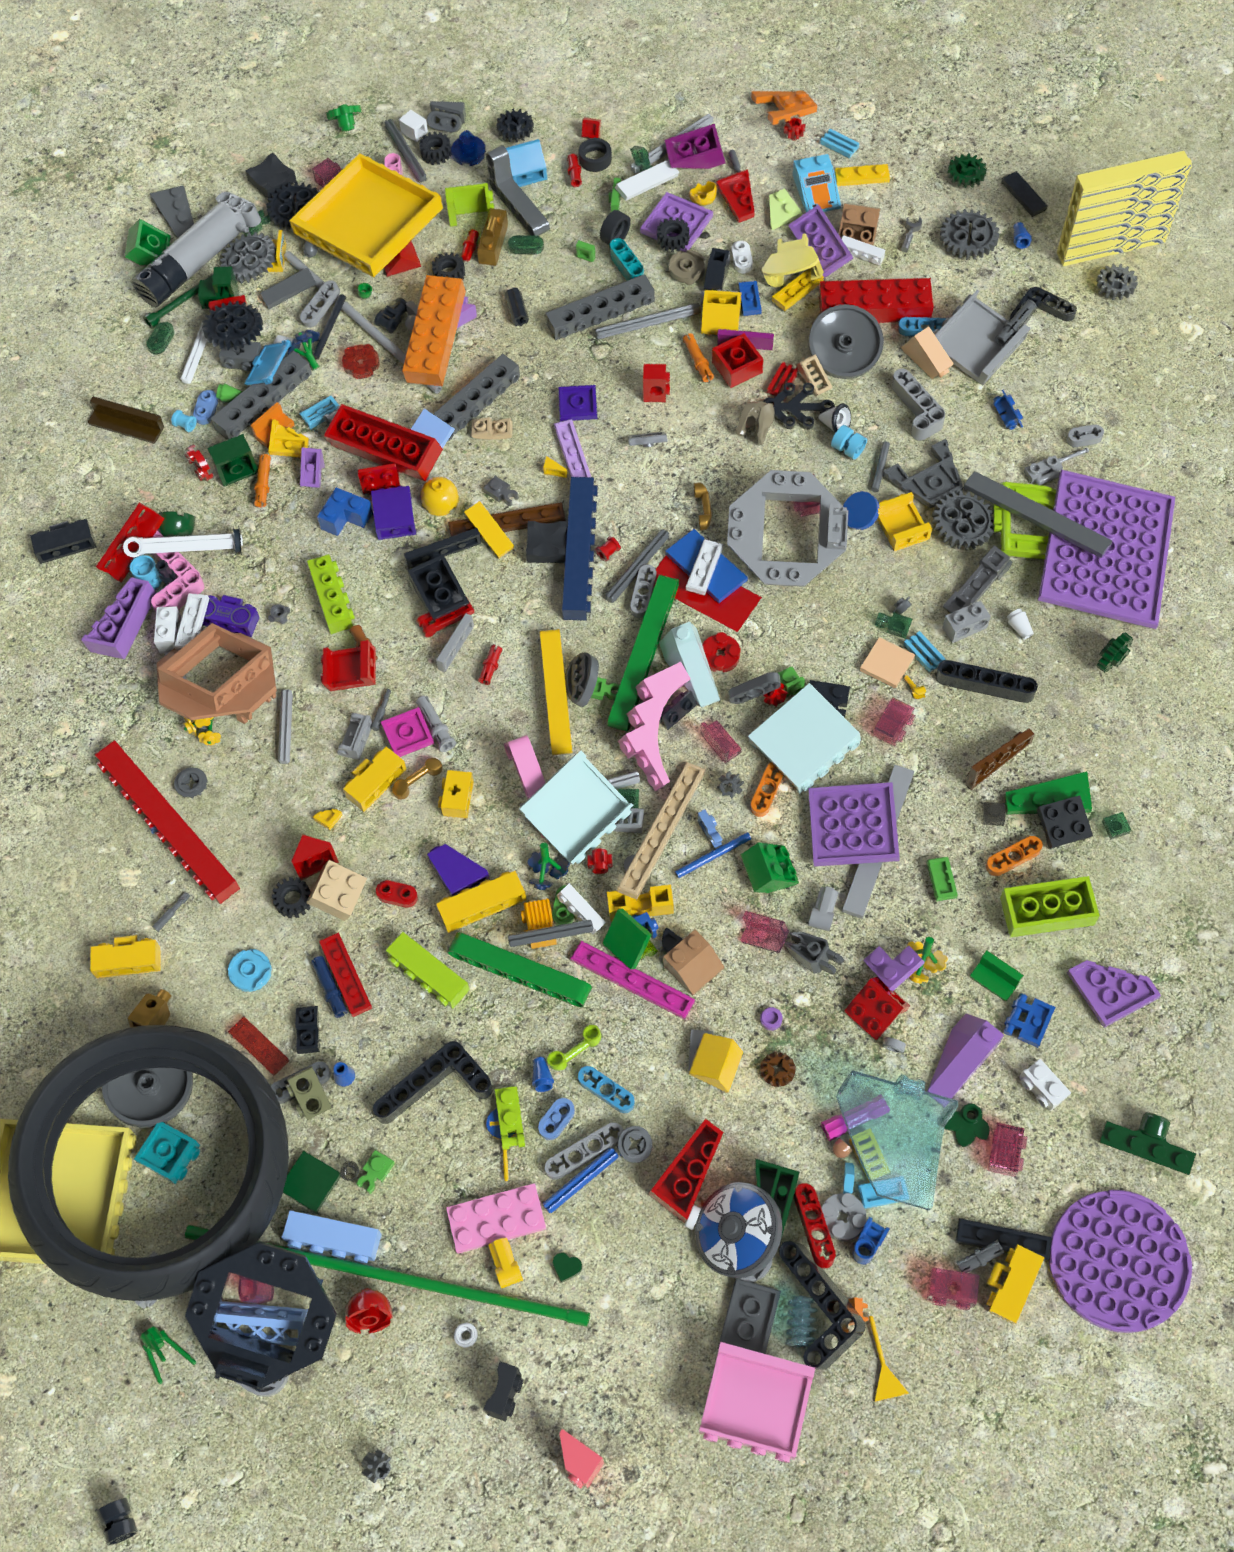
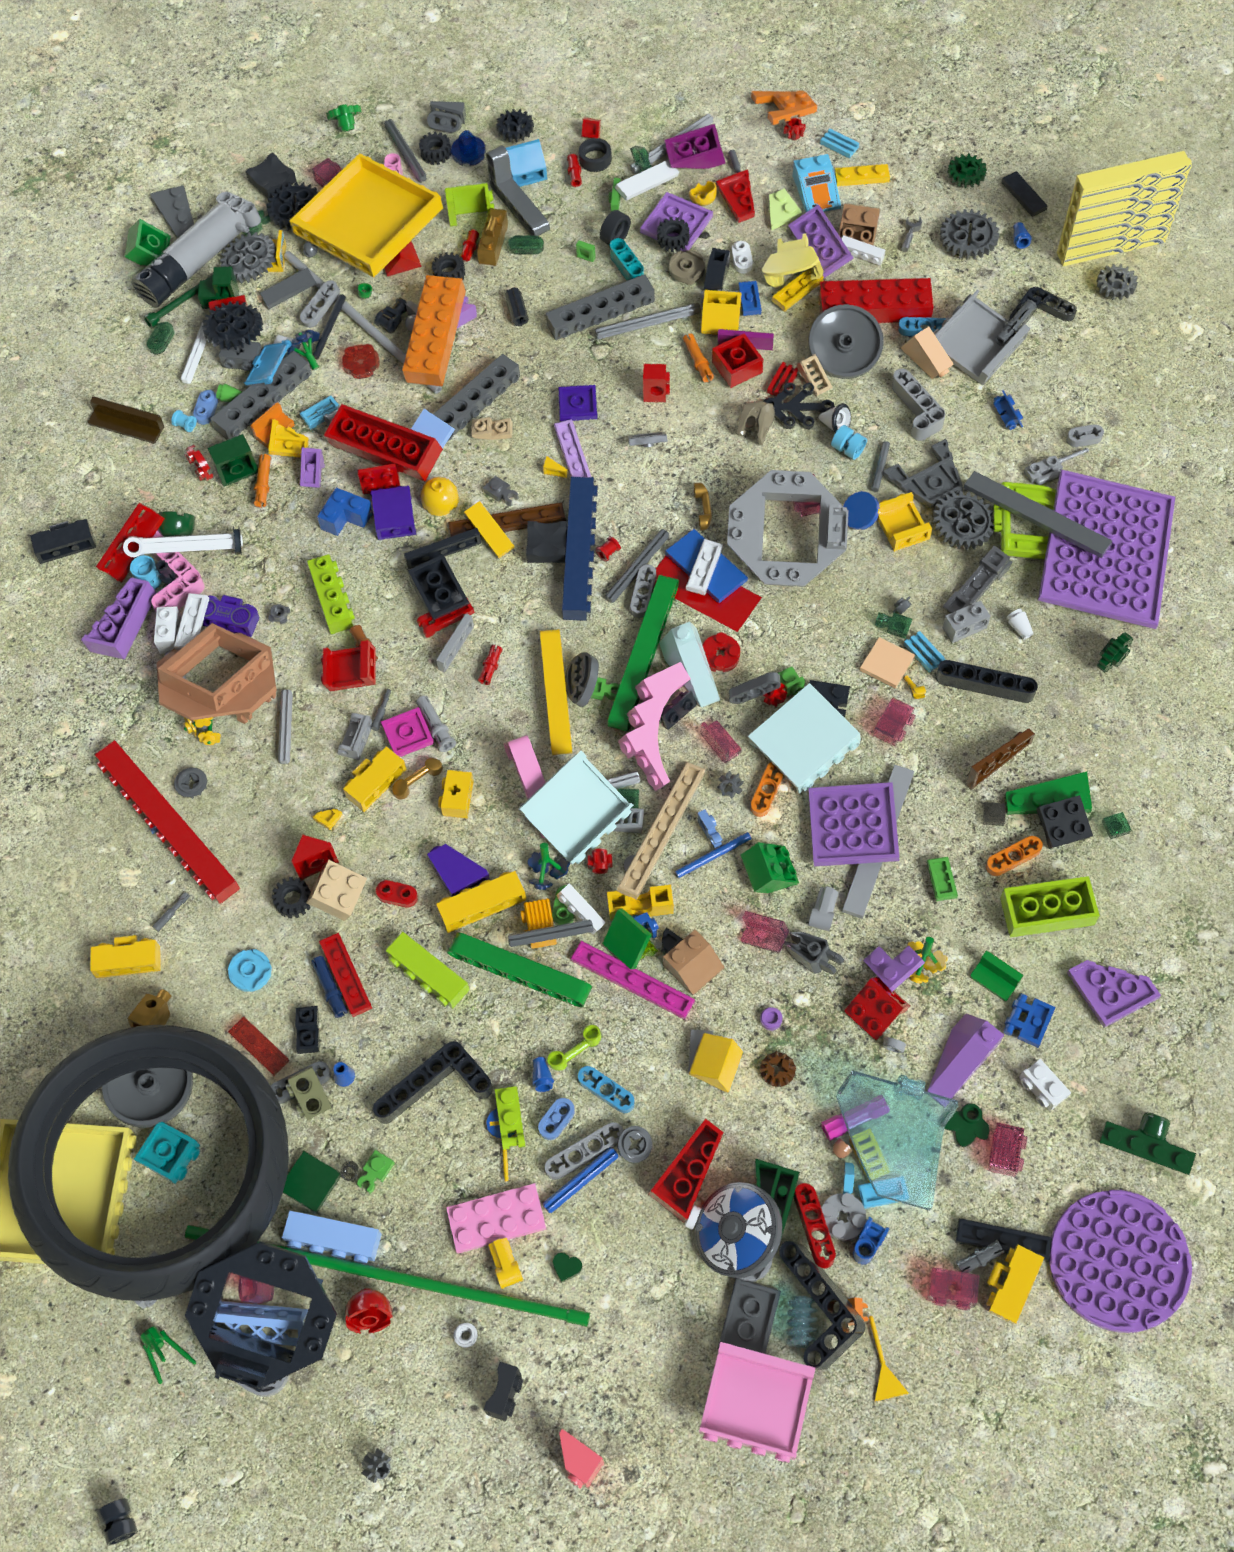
(413, 125): white brick -> none

